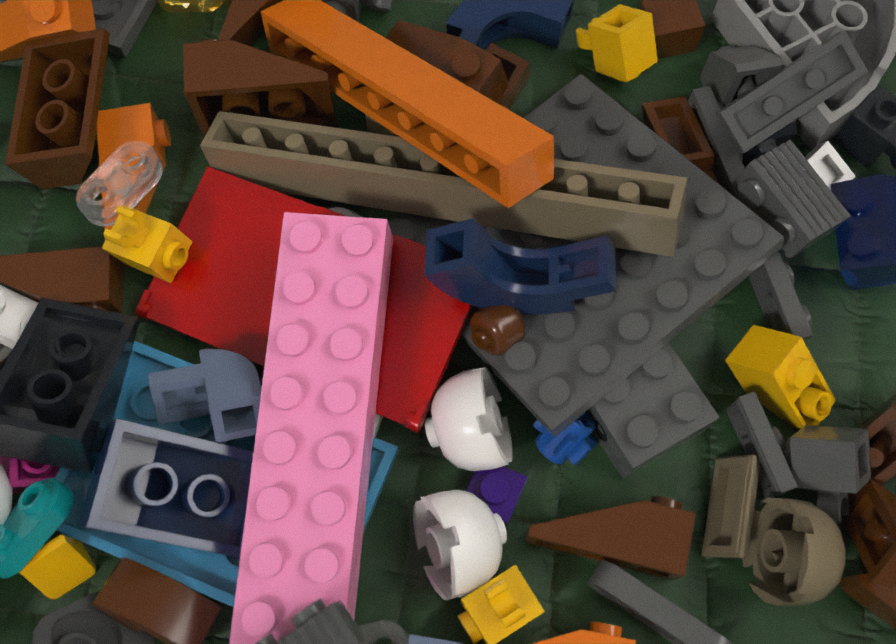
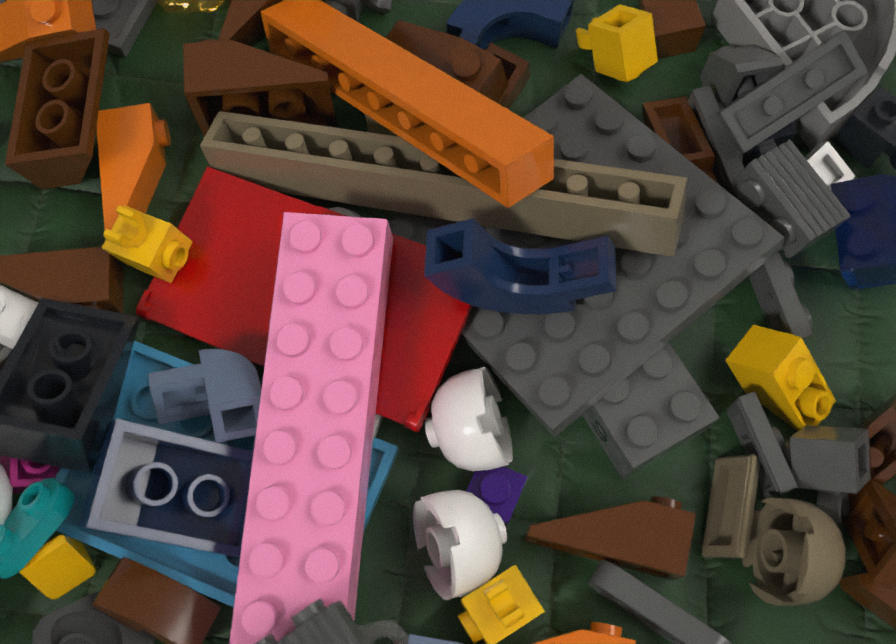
(122, 183): clear plate -> none
(497, 328): reddish brown piece -> none
(570, 444): blue gear -> none

